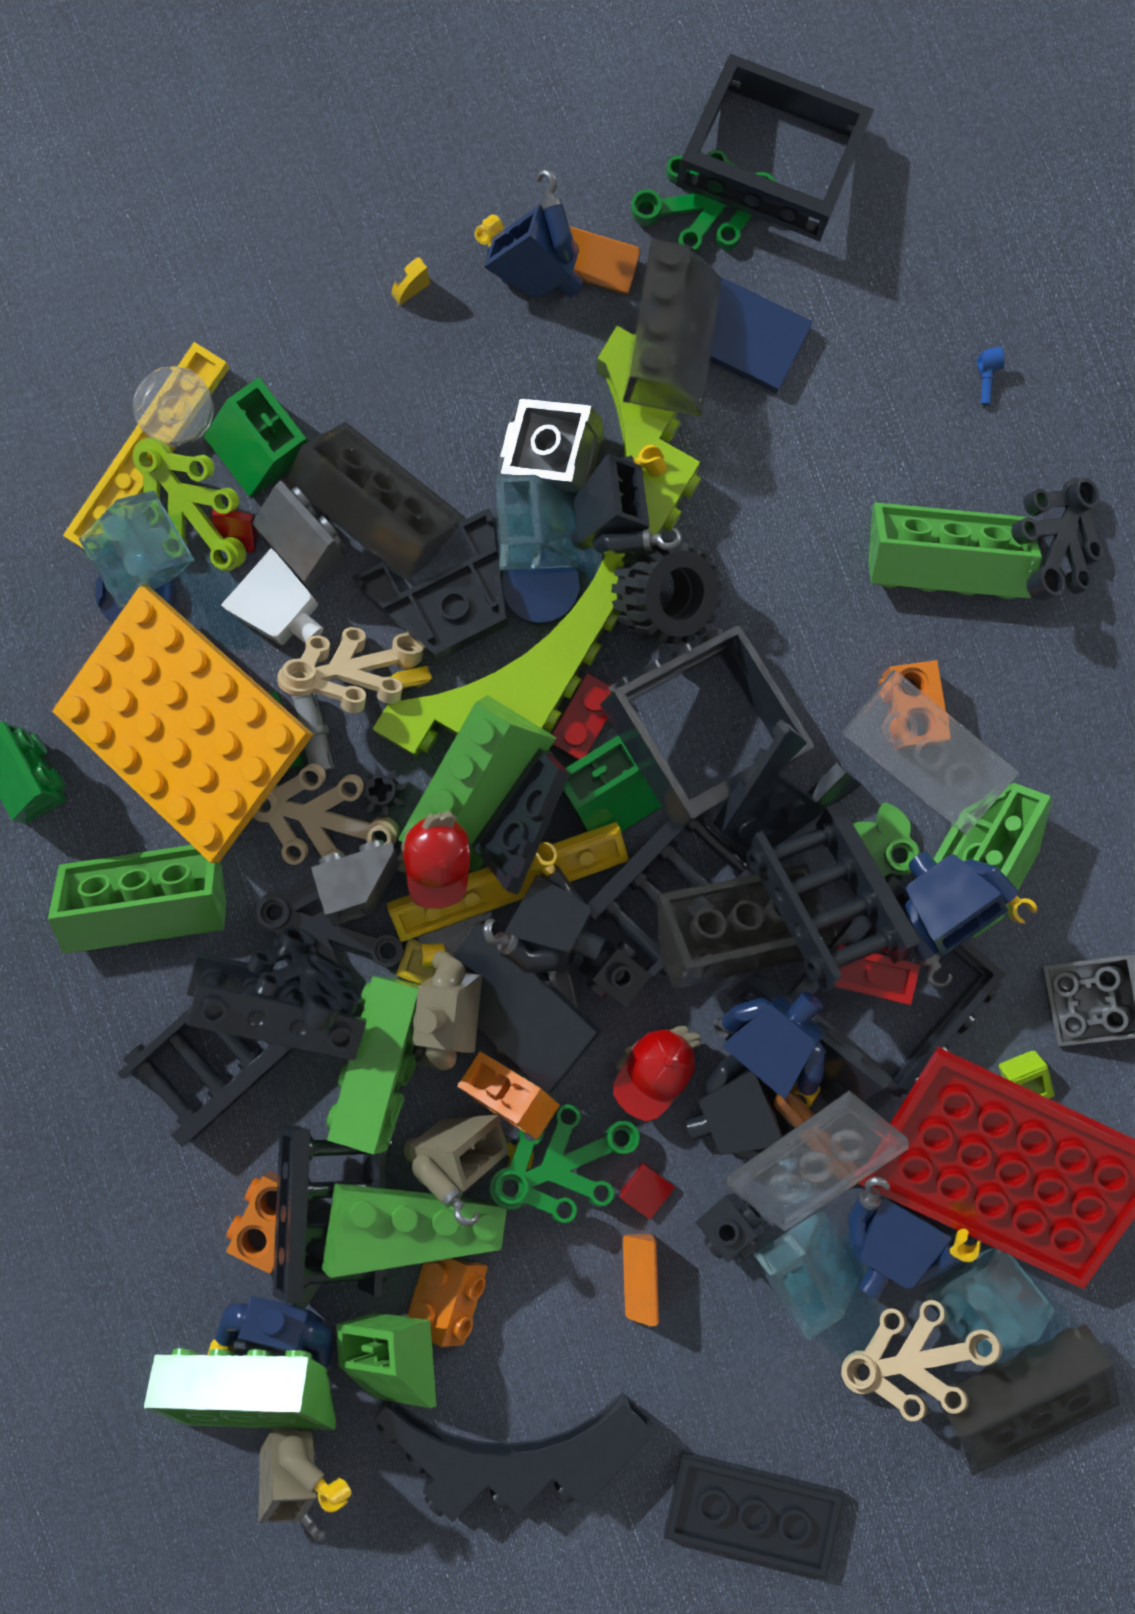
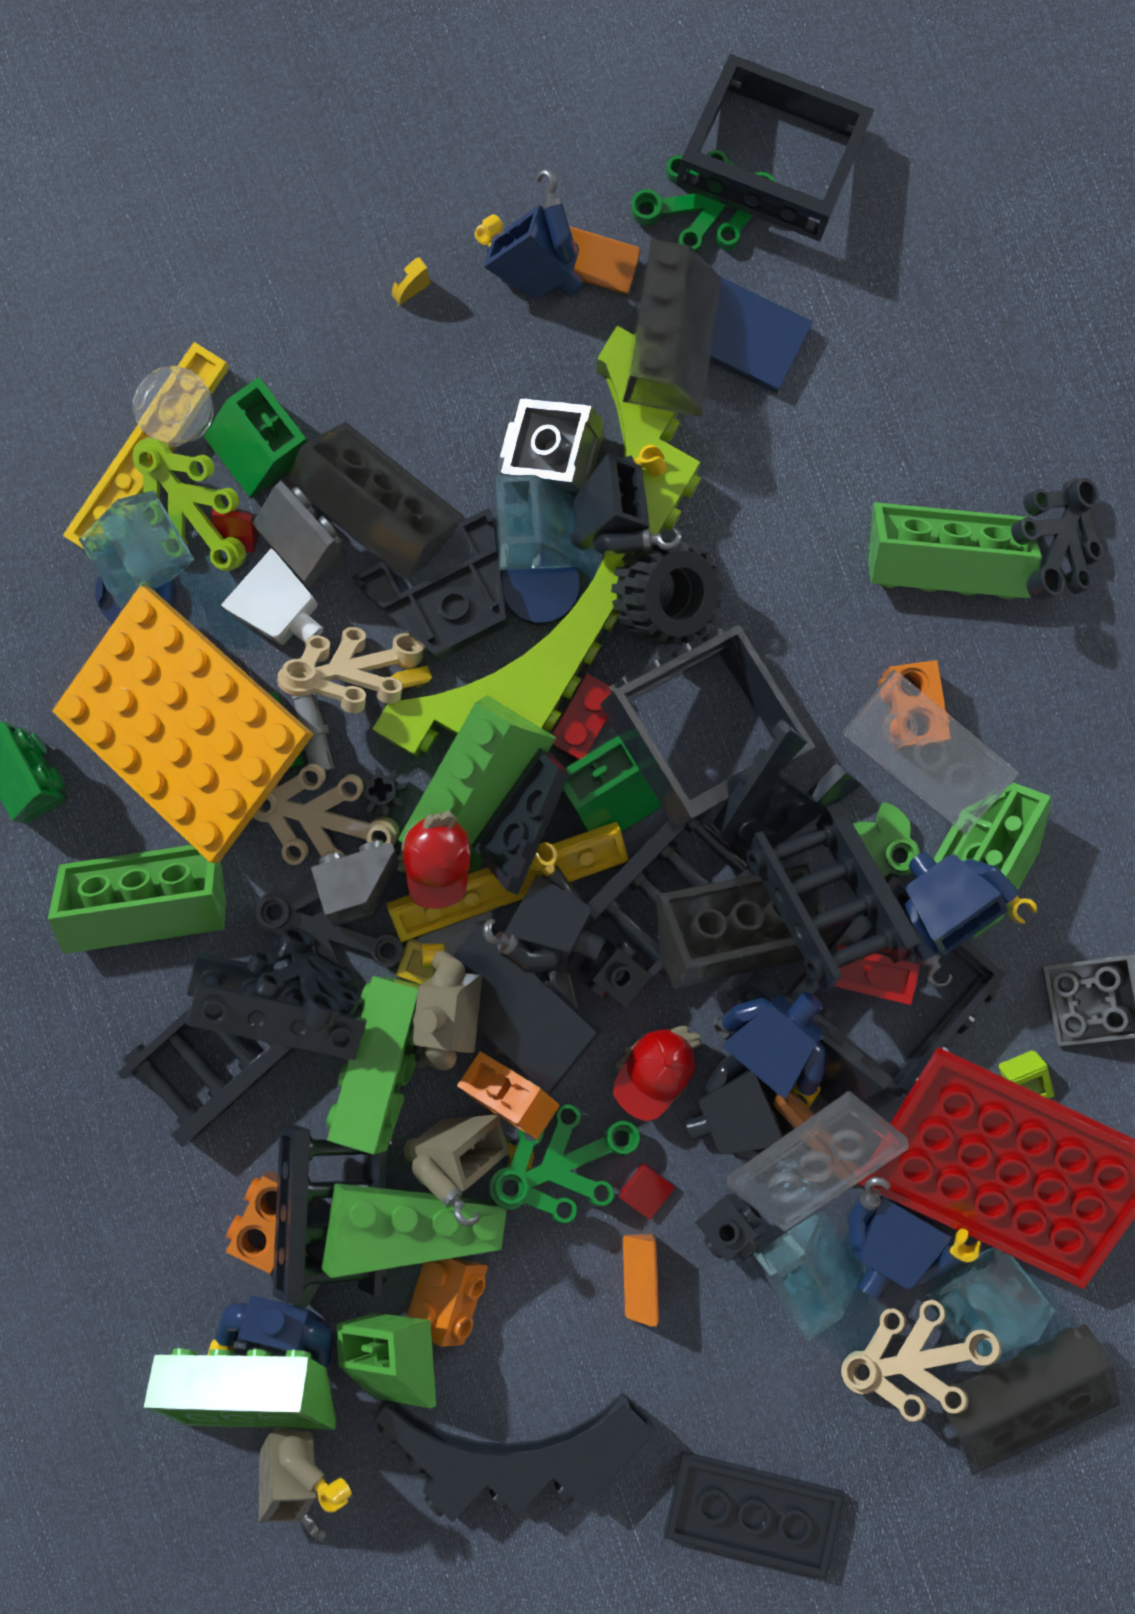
(988, 361): blue hand -> none

